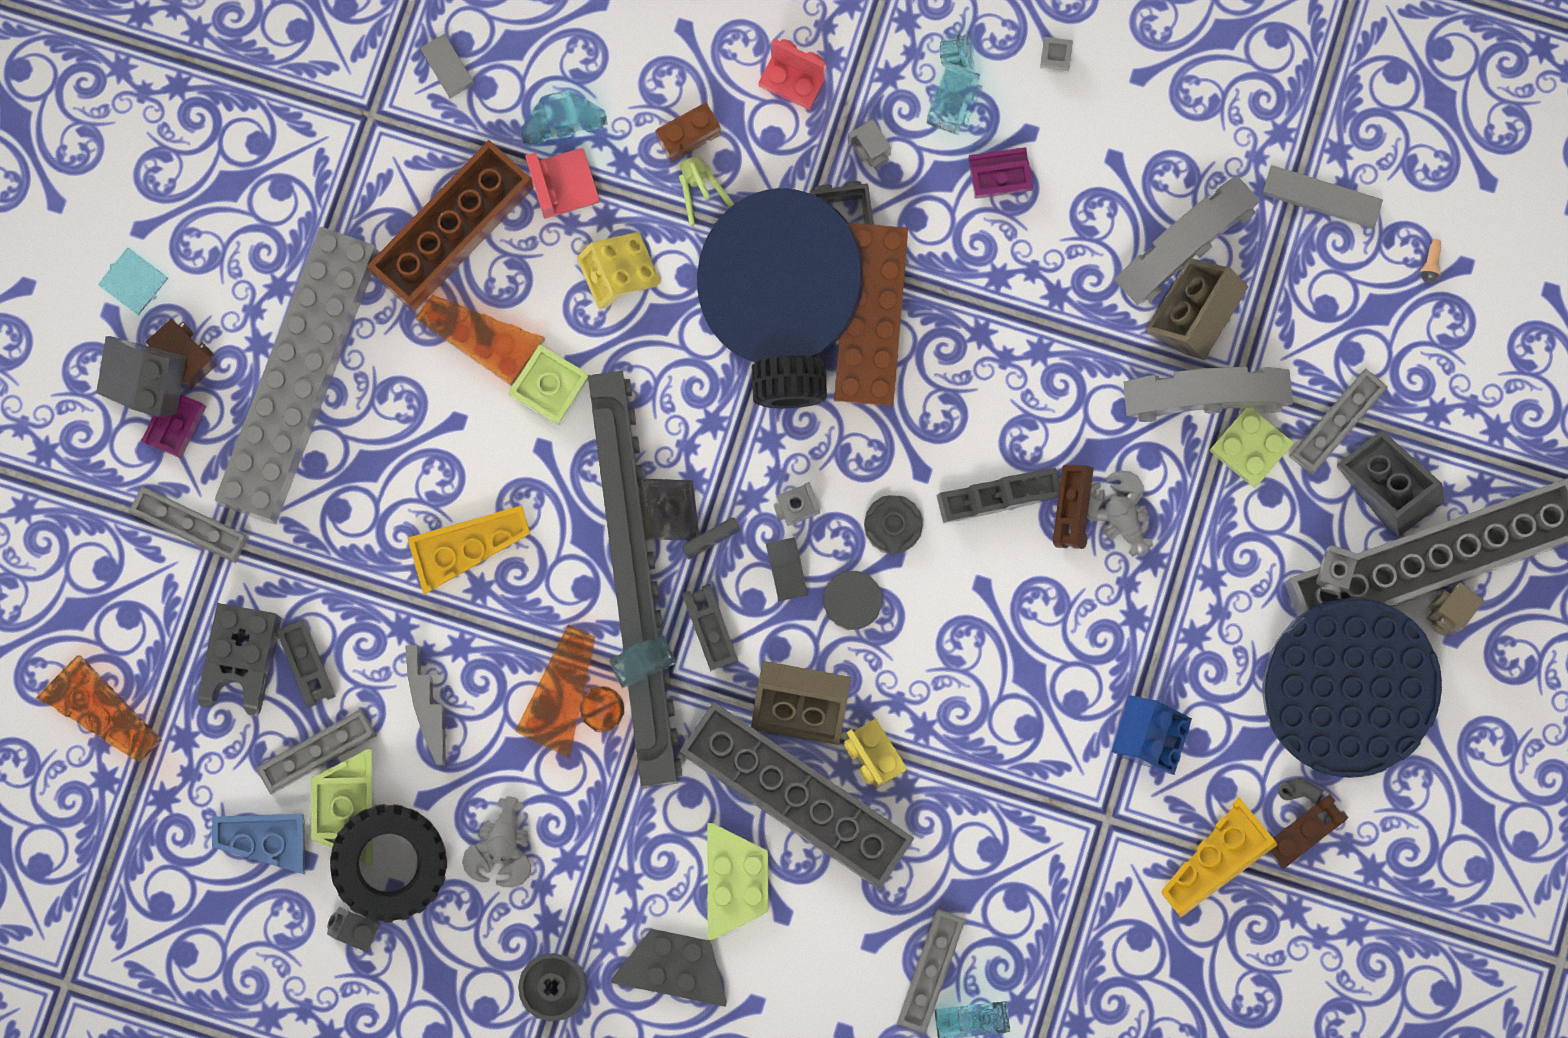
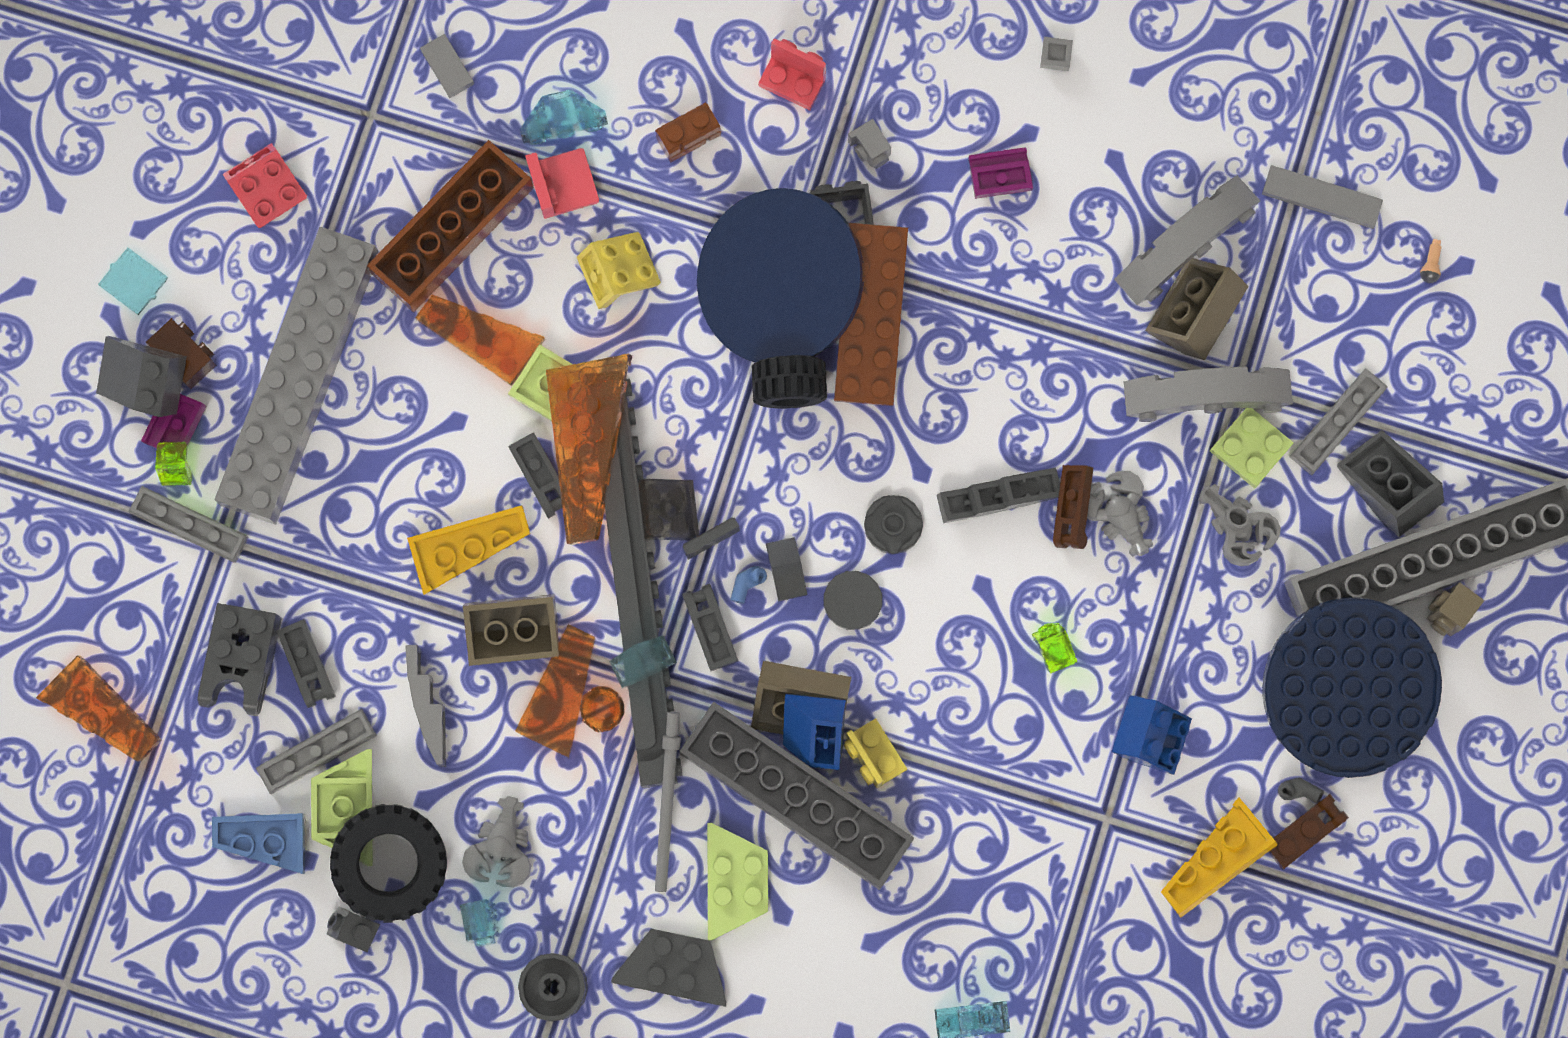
(172, 464): none -> clear neon green bracket
(265, 185): none -> coral bracket
(480, 922): none -> clear light blue brick
(511, 629): none -> dark tan slope
(537, 471): none -> dark grey plate
(585, 429): none -> clear orange wing
(671, 744): none -> light grey bar
(695, 174): yellowish green plant -> none
(745, 580): none -> medium blue arm
(808, 508): light grey brick -> none
(814, 730): none -> blue slope
(930, 971): light grey tile -> none
(953, 99): clear light blue brick -> none
(958, 51): clear light blue piece -> none
(1054, 647): none -> clear neon green bracket
(1238, 524): none -> light grey animal
(1336, 557): light grey brick -> none

